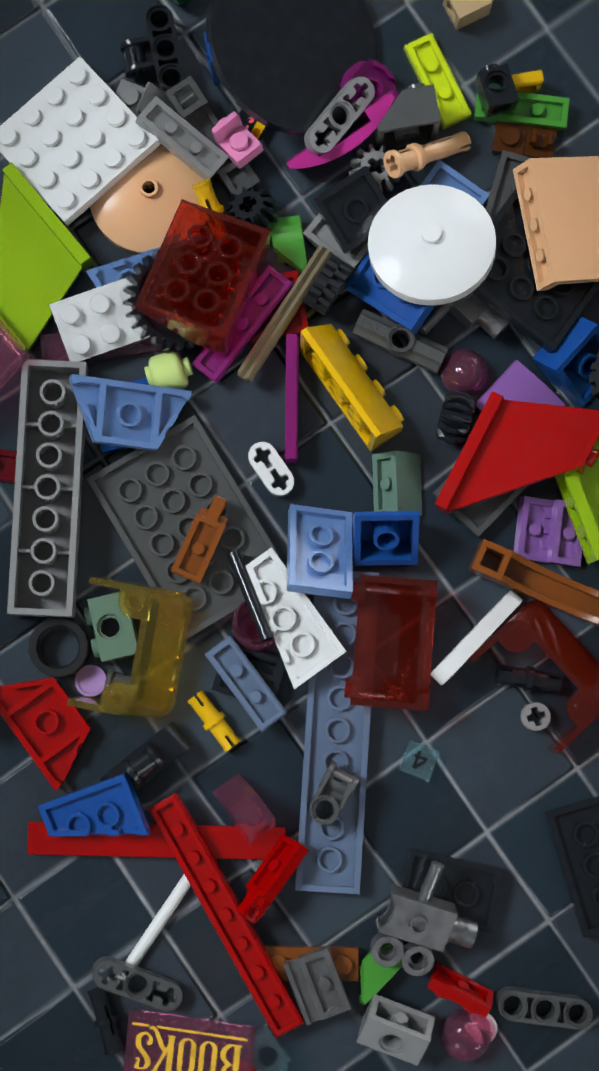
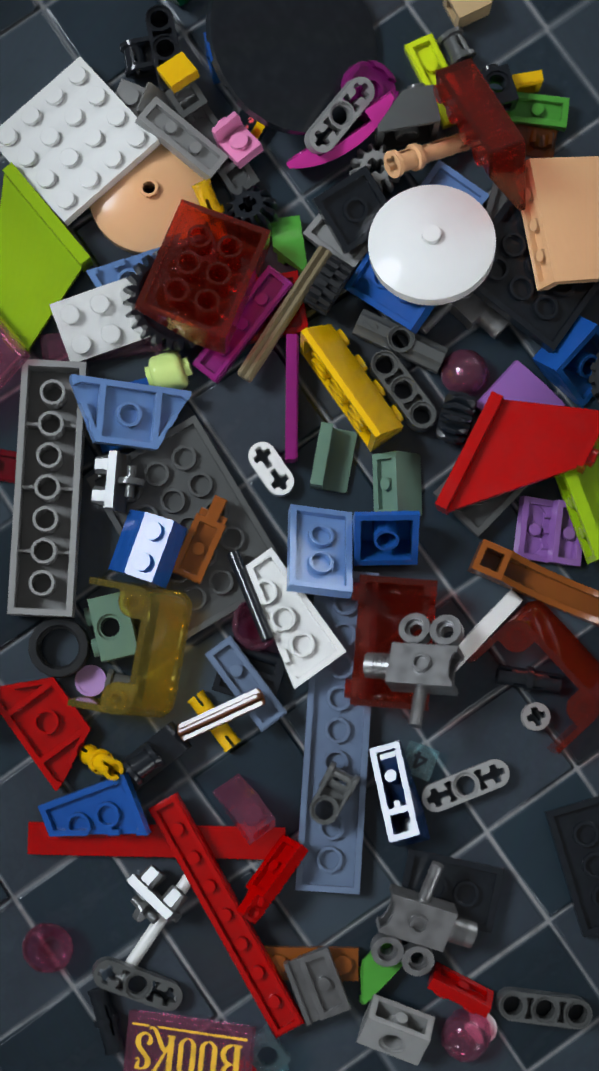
(47, 948): none -> clear pink hair
(101, 762): none -> yellow pin
(119, 481): none -> dark grey hips
(148, 548): none -> blue slope
(166, 905): none -> dark grey hips
(178, 72): none -> yellow tile
(221, 714): none -> axle
(333, 459): none -> sand green panel
(398, 795): none -> slope
(400, 376): none -> dark grey beam
(419, 665): none -> flat silver piece
(456, 45): none -> dark grey bush
(483, 769): none -> light grey beam
(484, 126): none -> clear red slope

